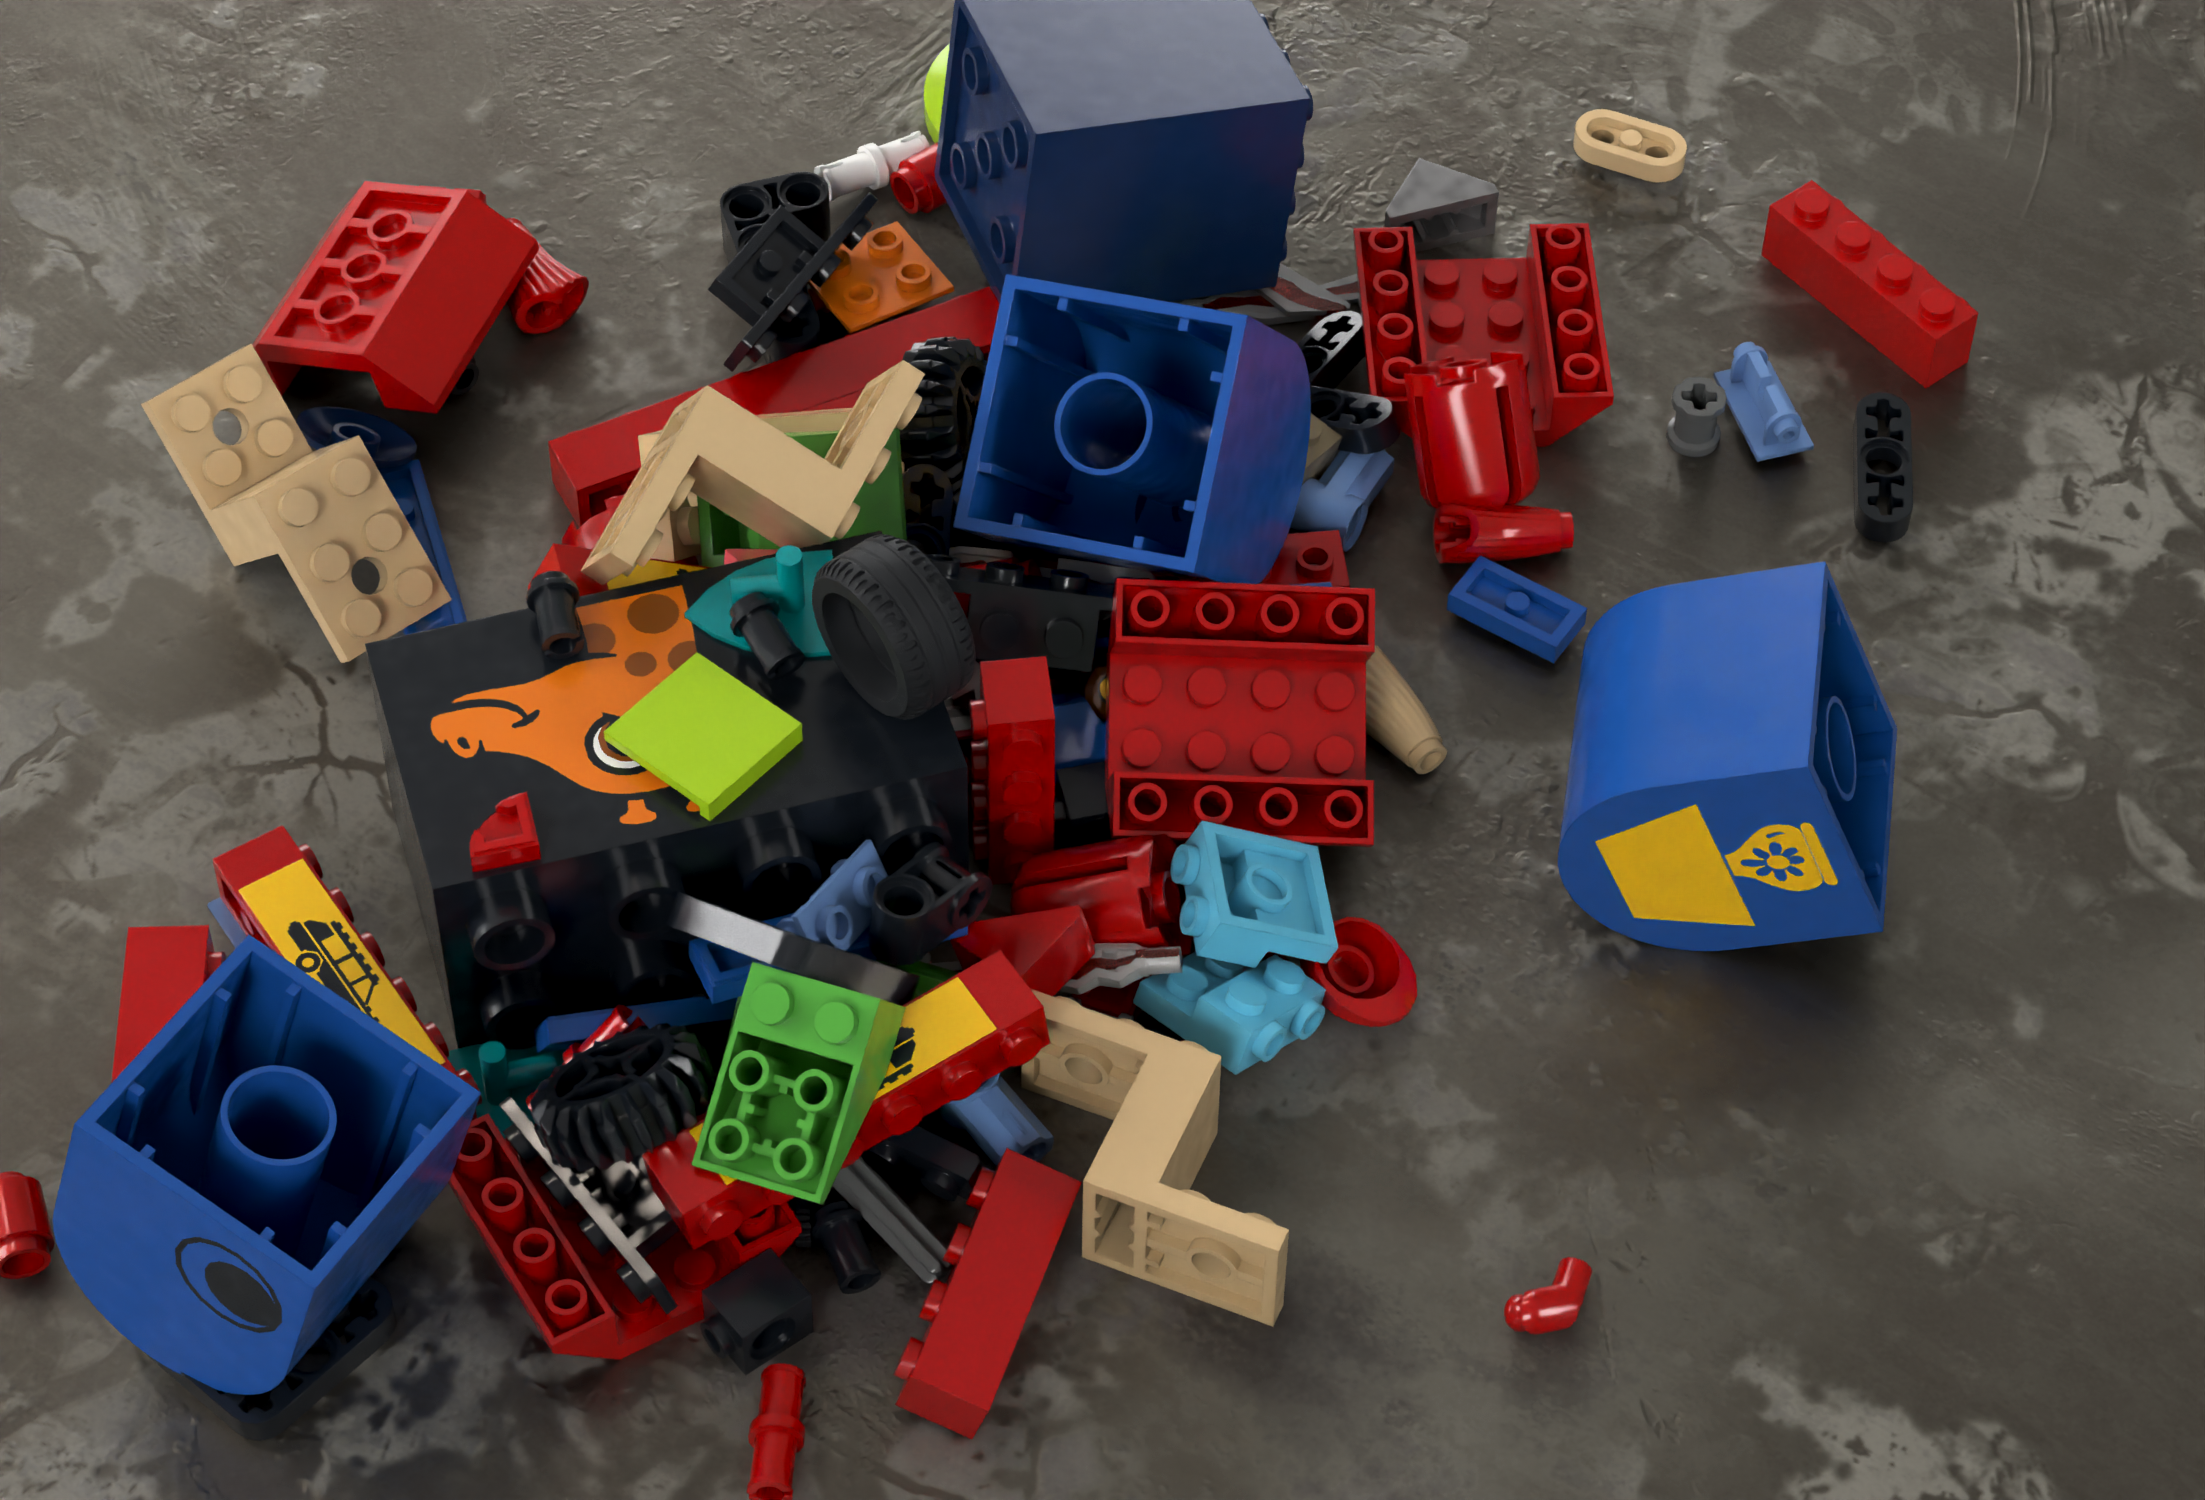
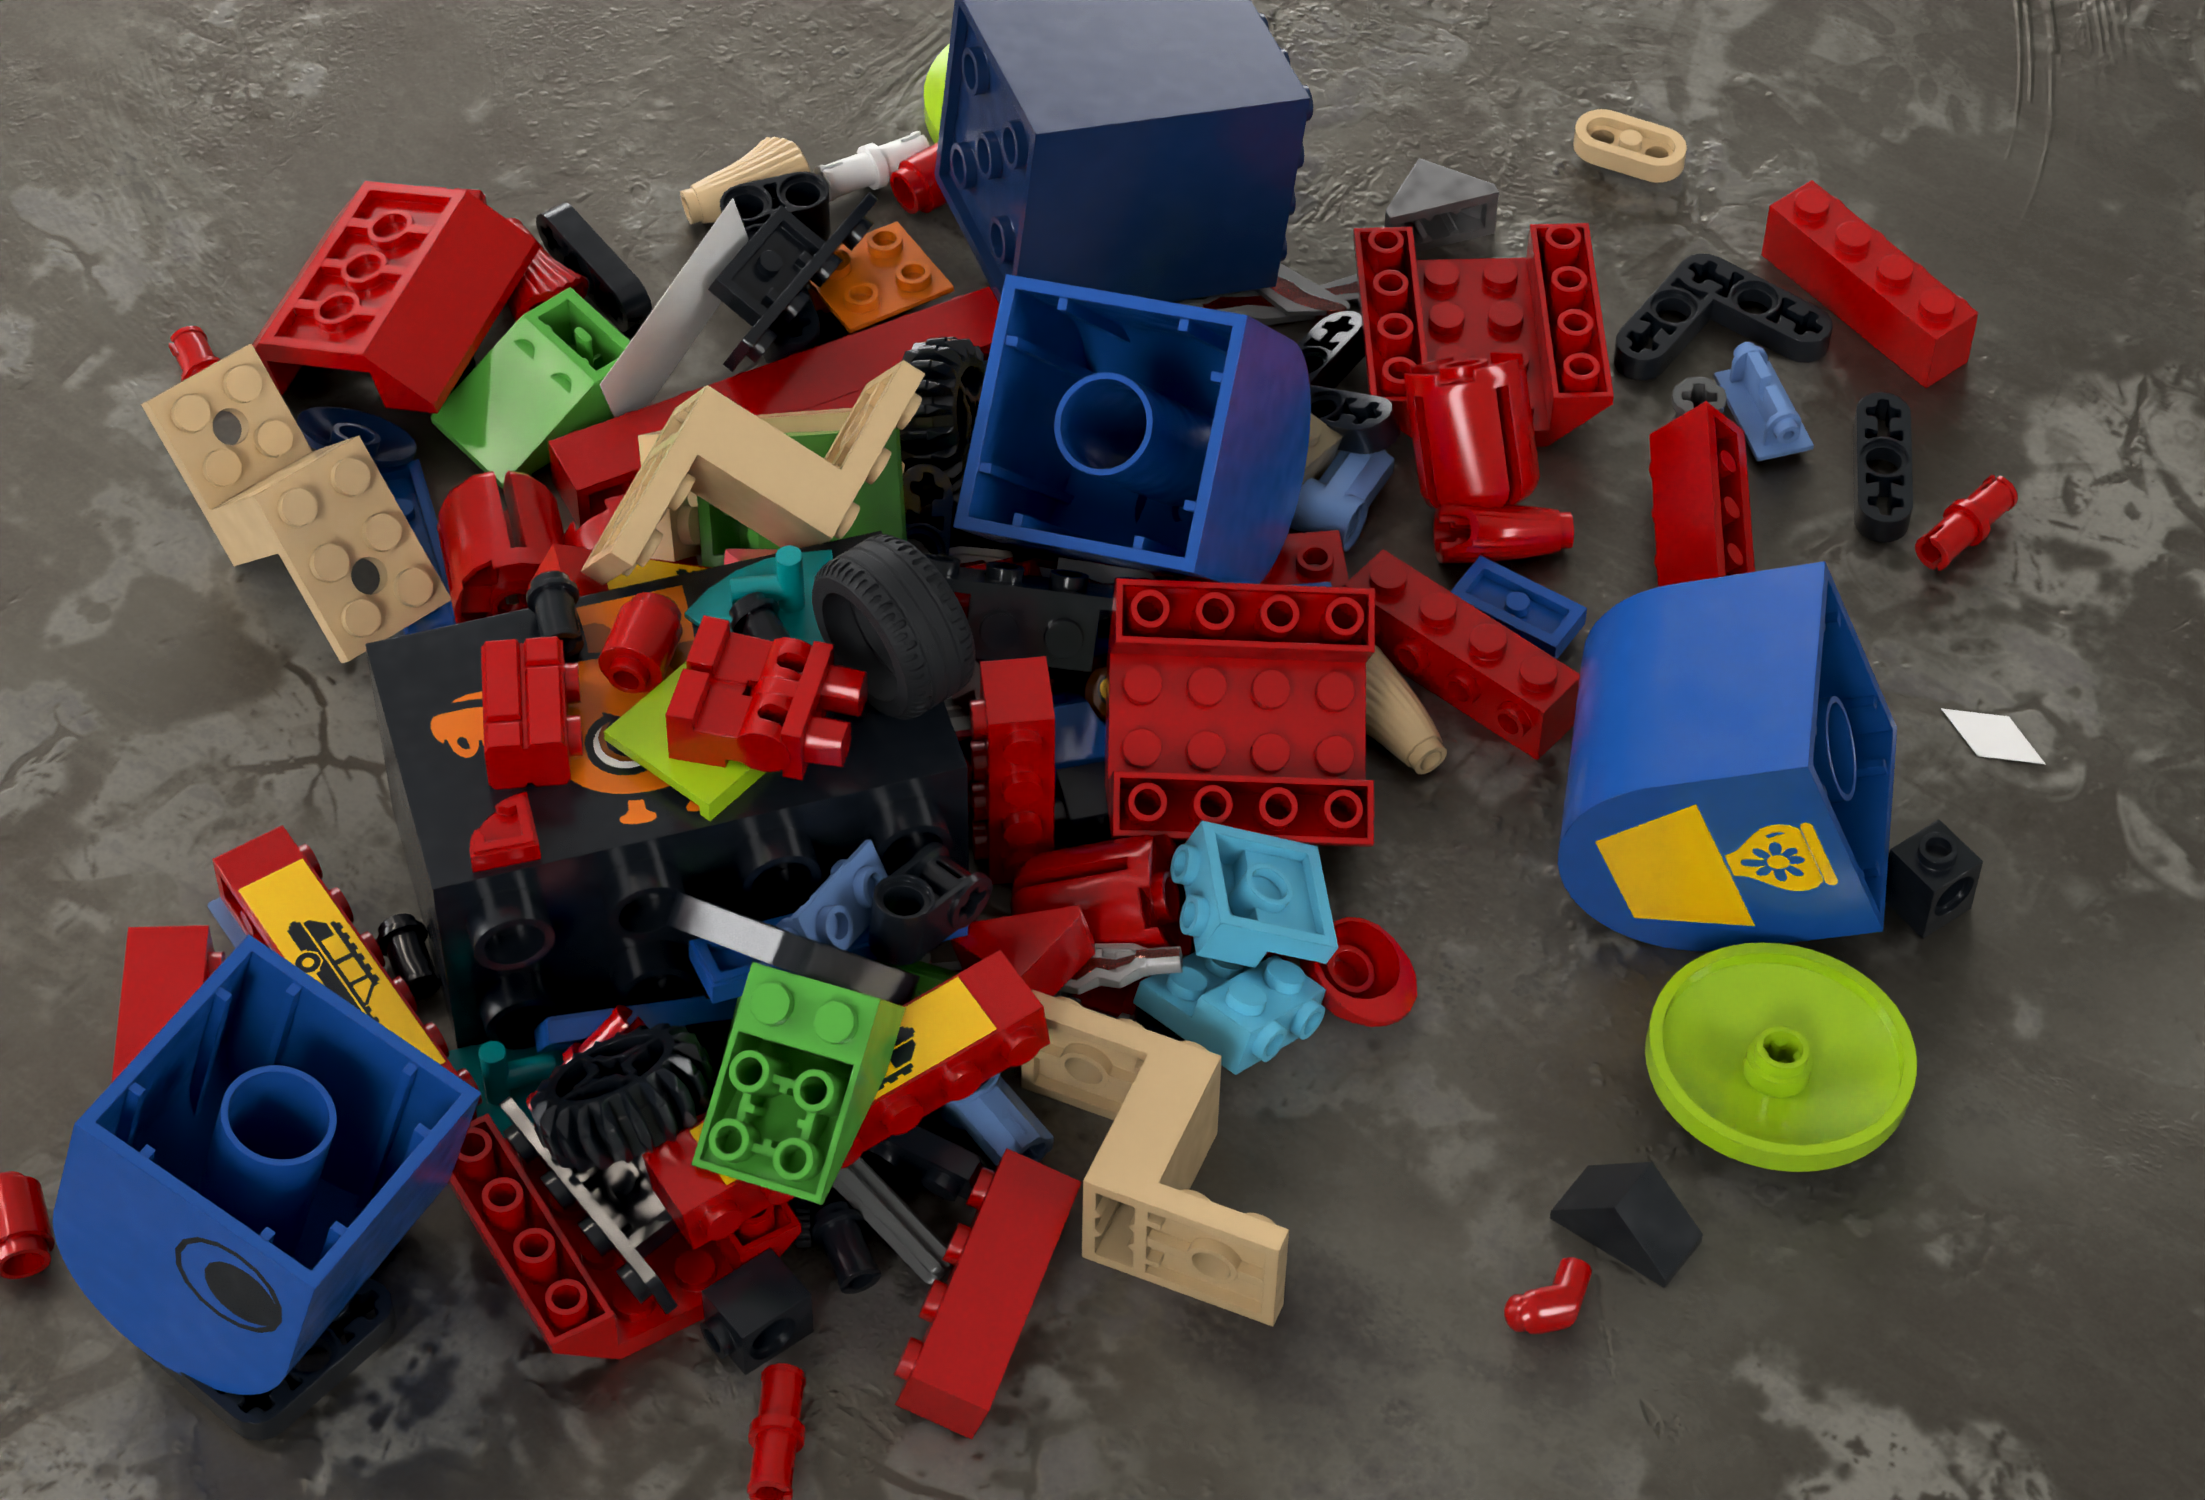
(191, 350): none -> red pin
(404, 944): none -> black pin
(495, 550): none -> red cylinder
(527, 712): none -> red brick
(534, 387): none -> bright green slope
(582, 250): none -> black beam
(641, 643): none -> red brick
(674, 320): none -> white sticker
(762, 702): none -> red hips
(767, 160): none -> tan piece
(1469, 657): none -> red brick
(1631, 1217): none -> black slope
(1700, 498): none -> red brick
(1701, 292): none -> black beam
(1780, 1057): none -> lime dish
(1931, 878): none -> black brick
(1966, 522): none -> red pin
(1993, 736): none -> white sticker

